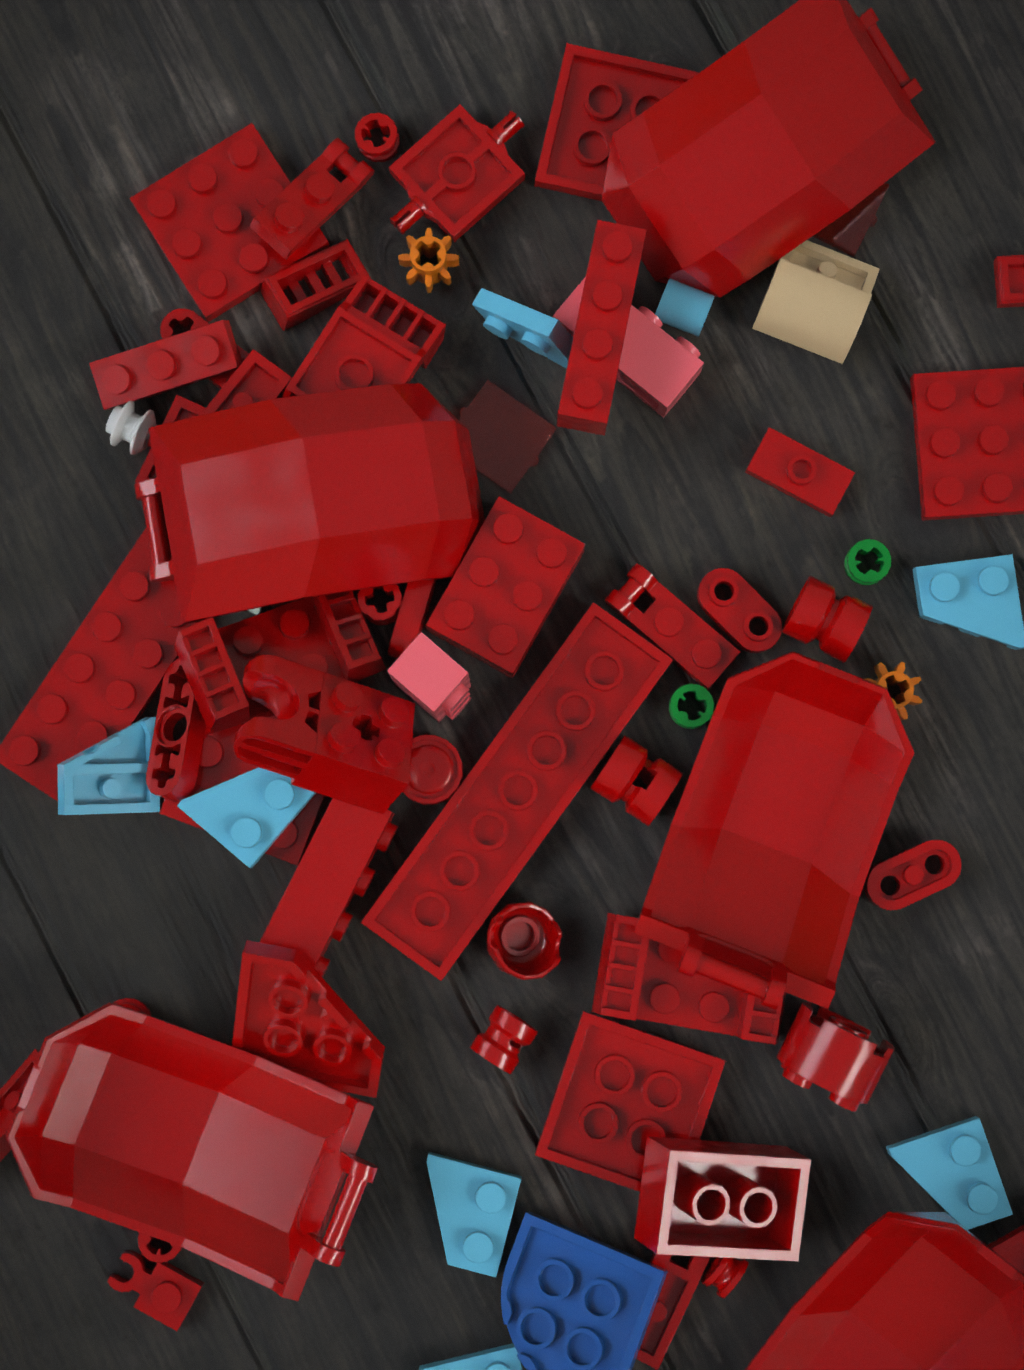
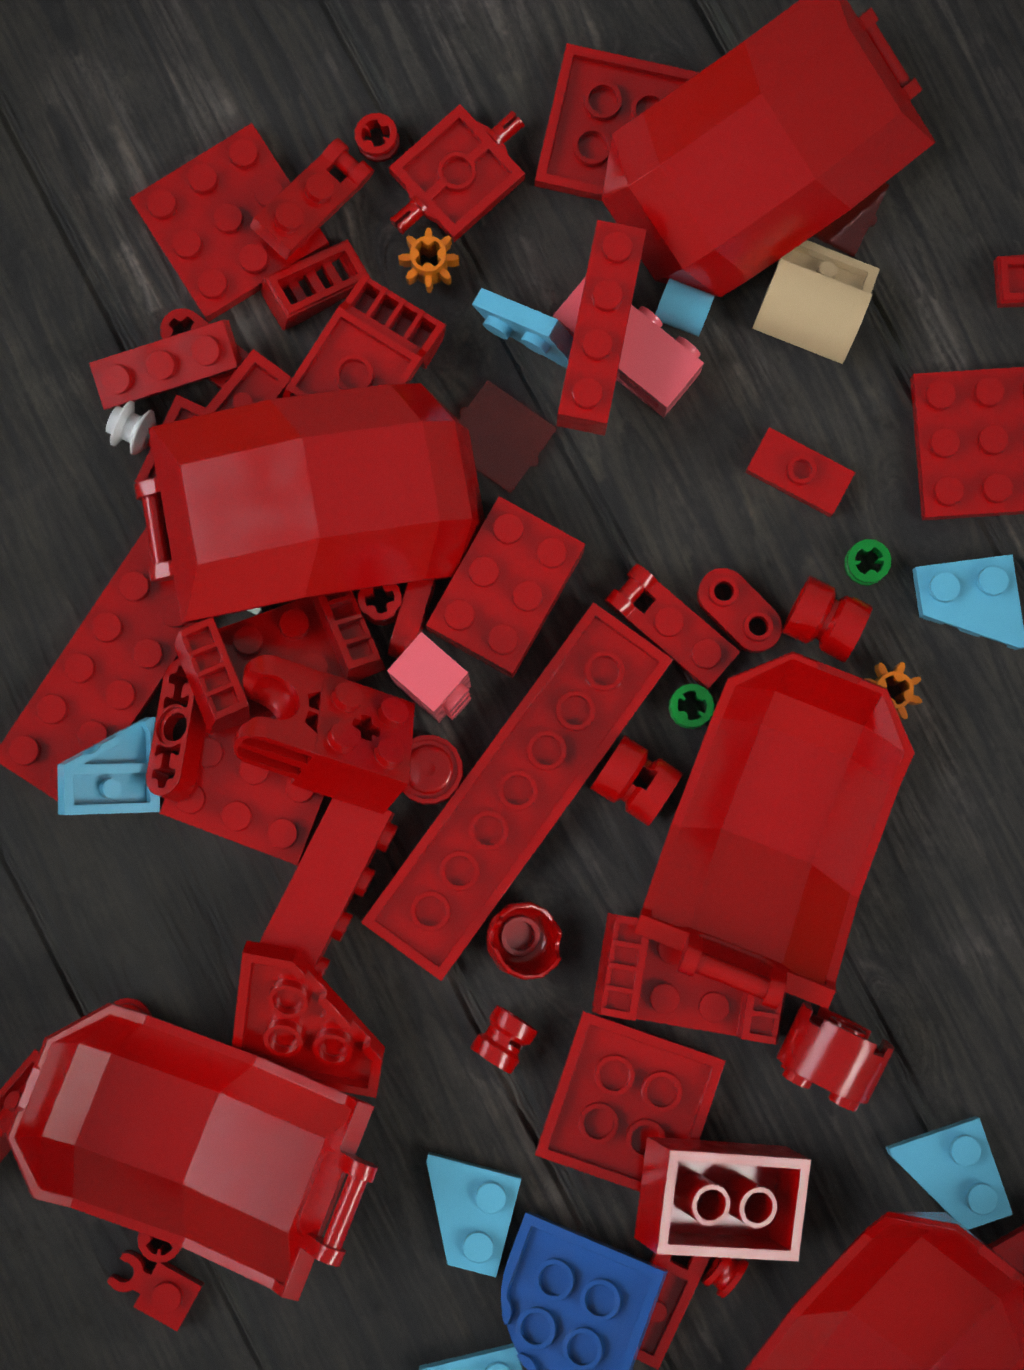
(248, 811): medium azure wing -> none
(911, 875): red plate -> none

